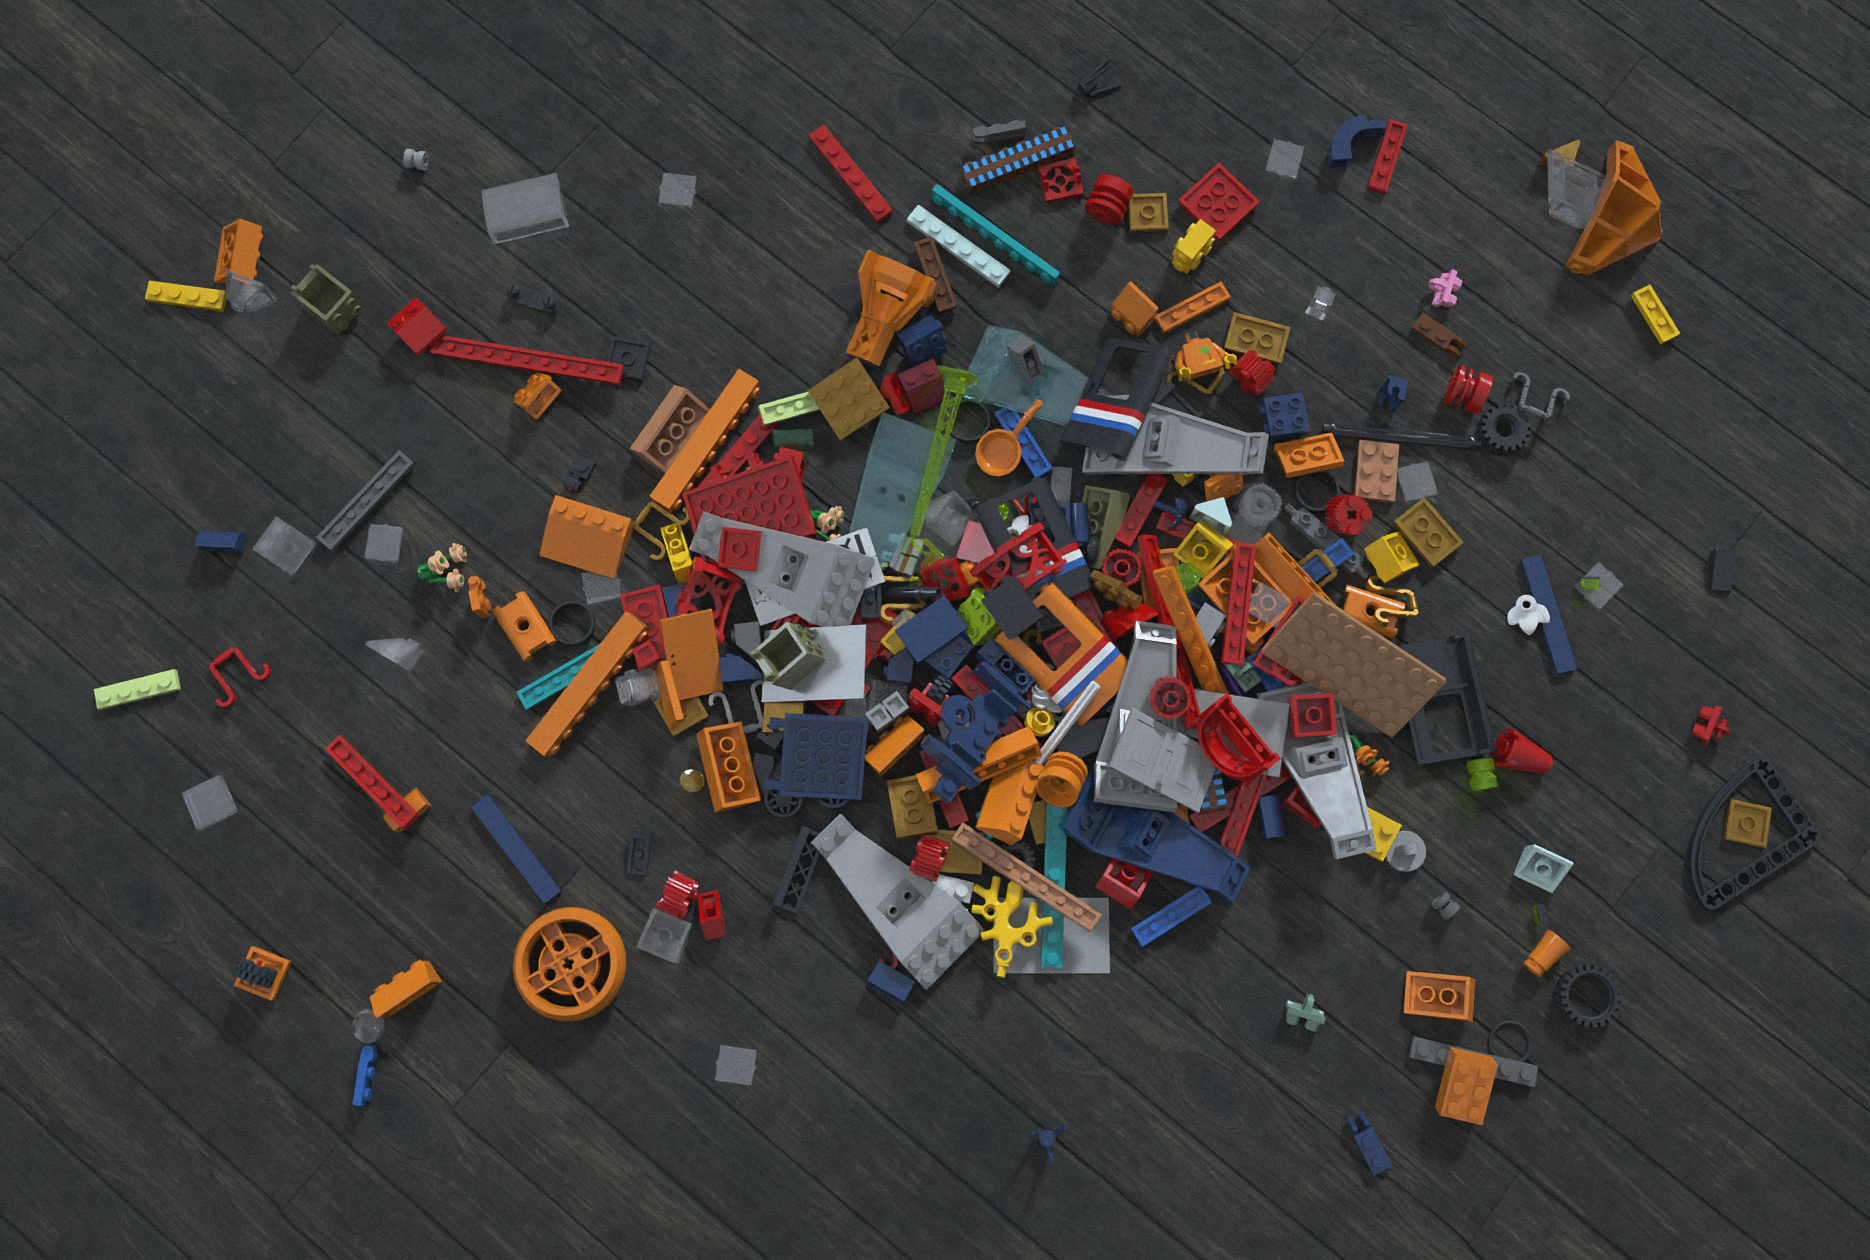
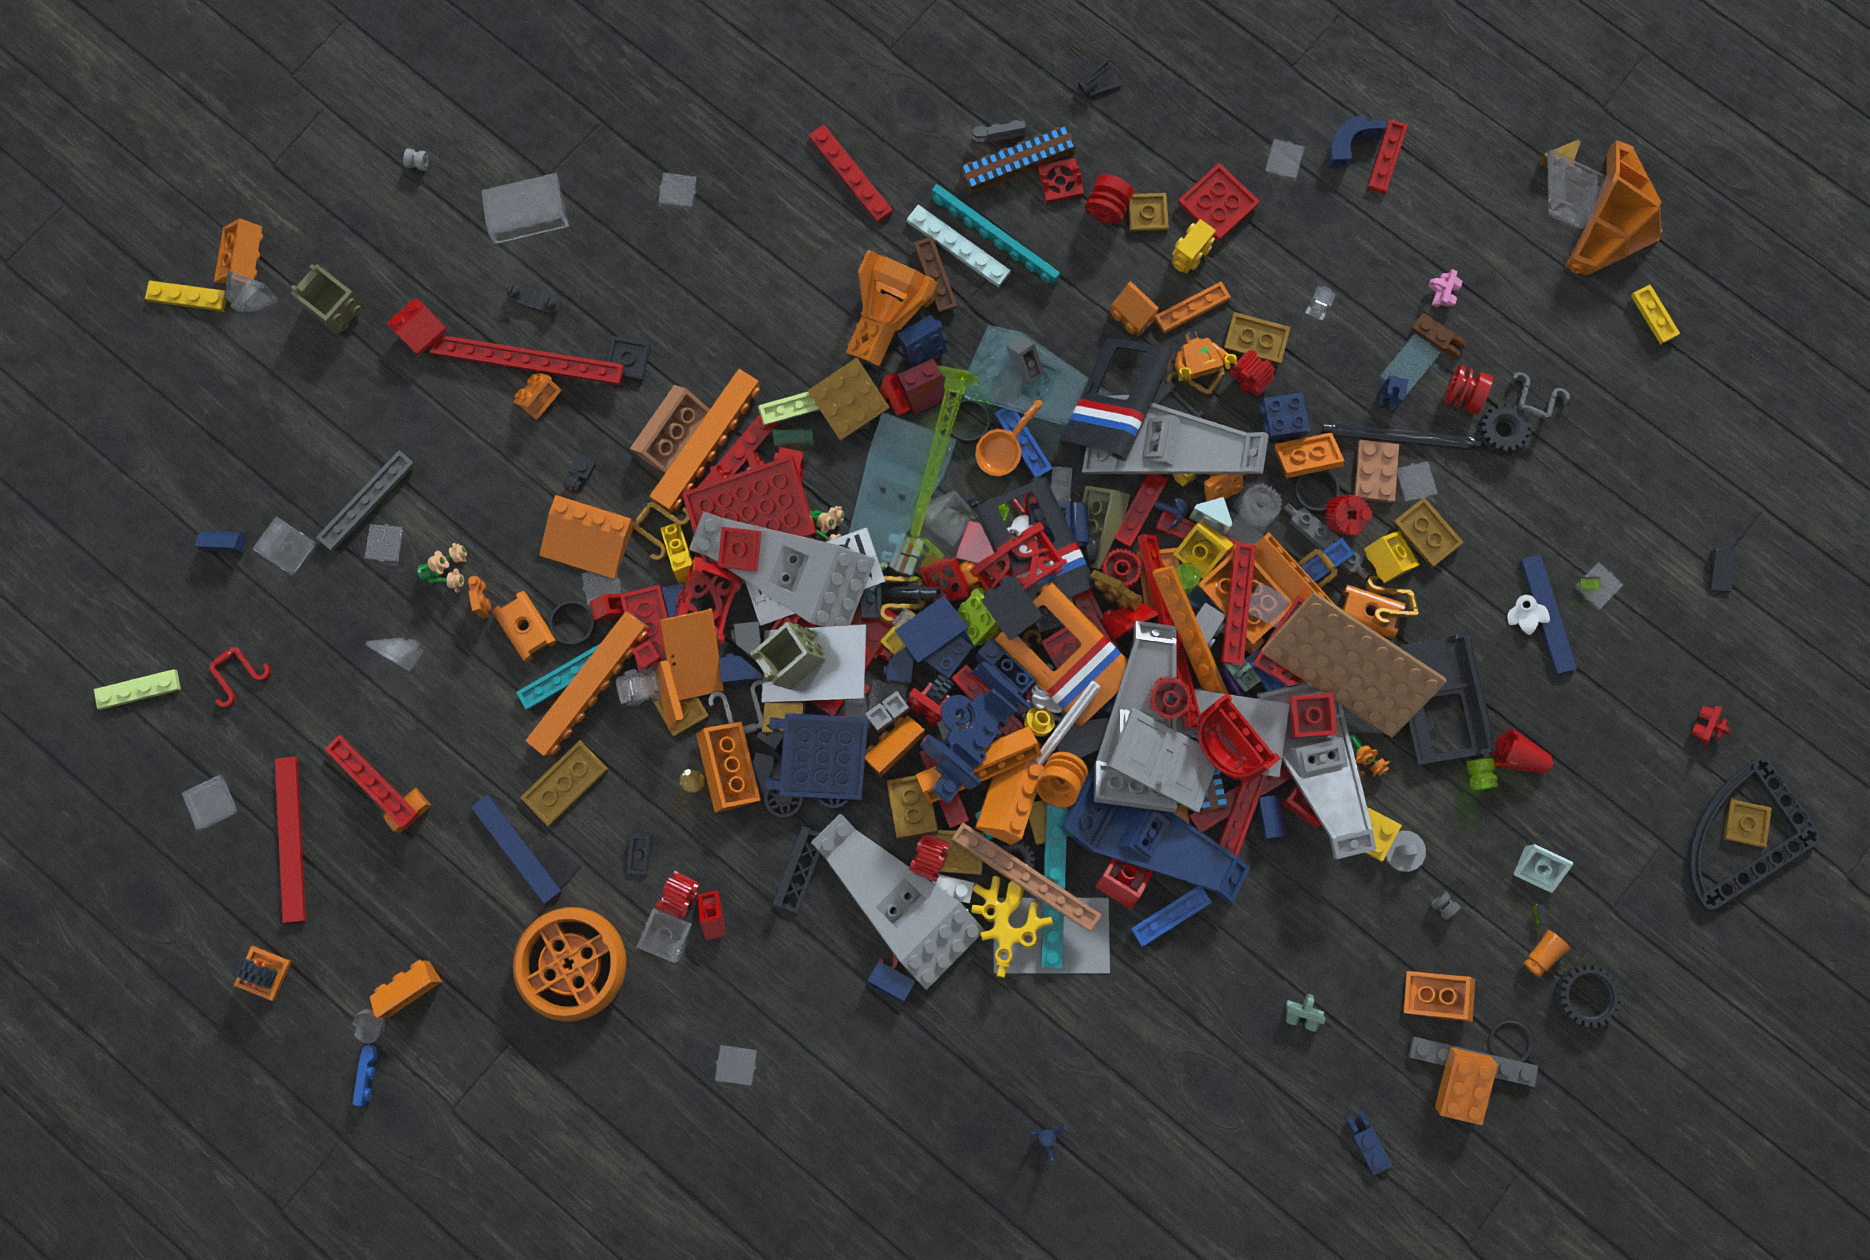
(290, 840): none -> red tile
(564, 783): none -> pearl gold tile
(607, 607): none -> red slope
(1412, 361): none -> clear light blue piece

